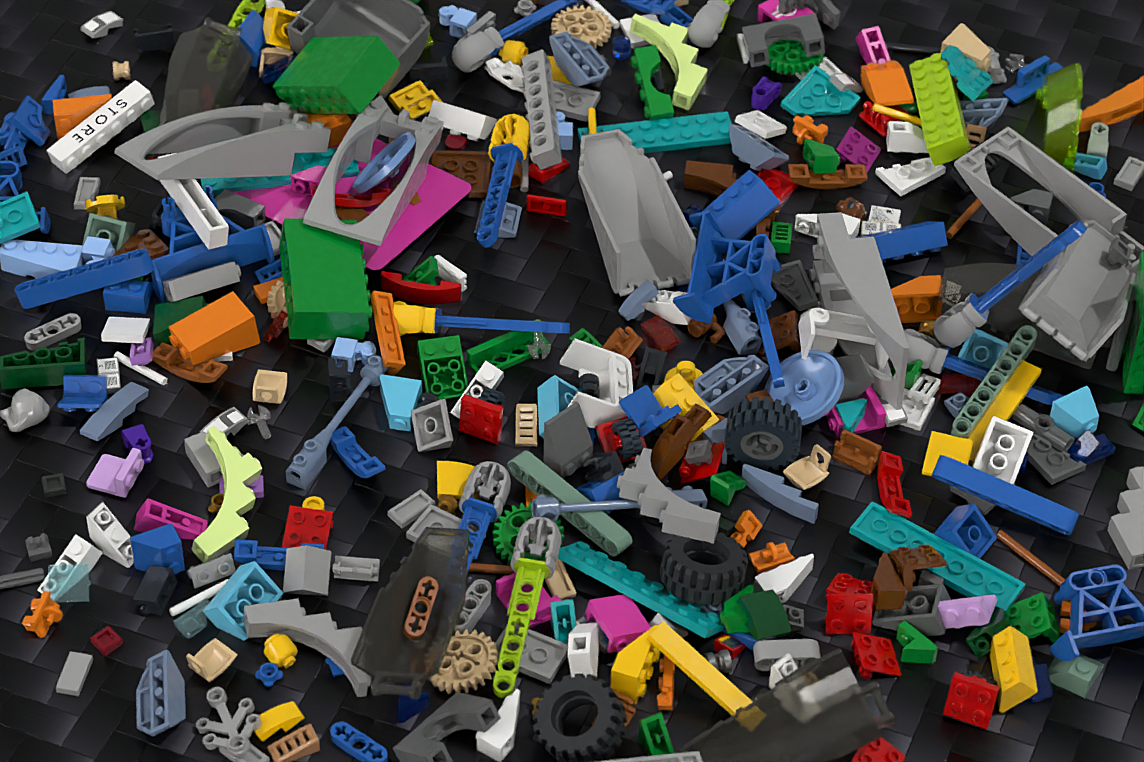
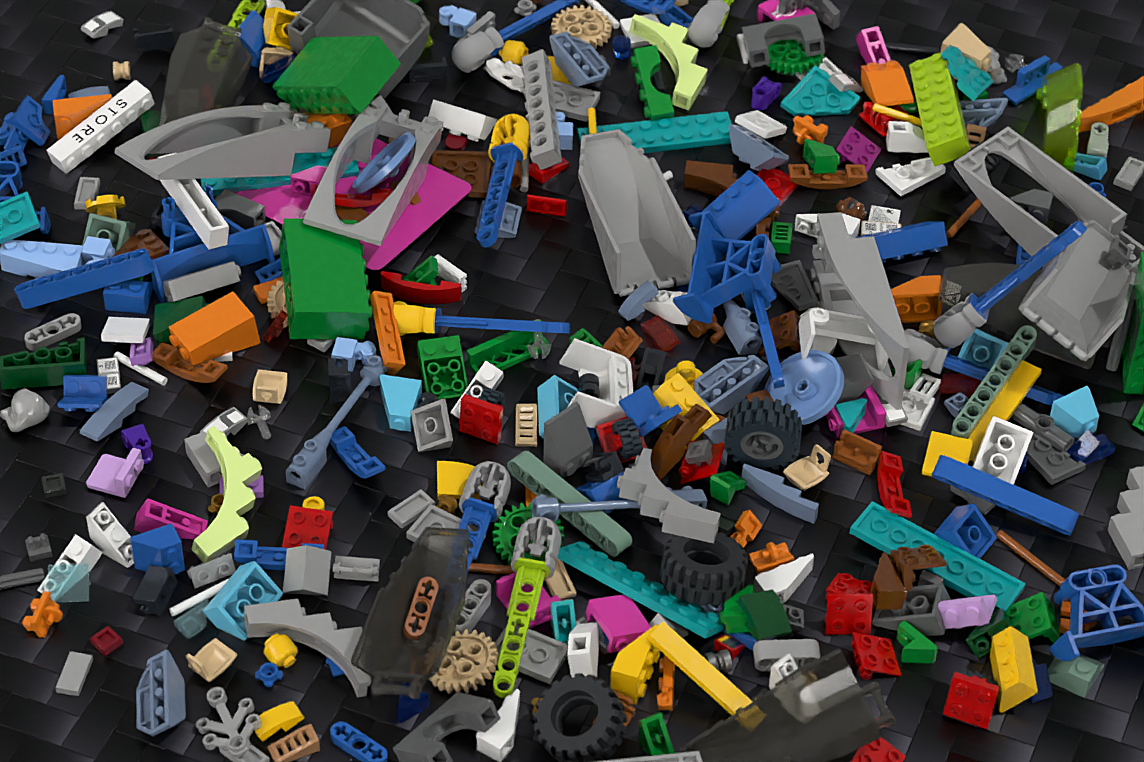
(414, 99): yellow slope -> none

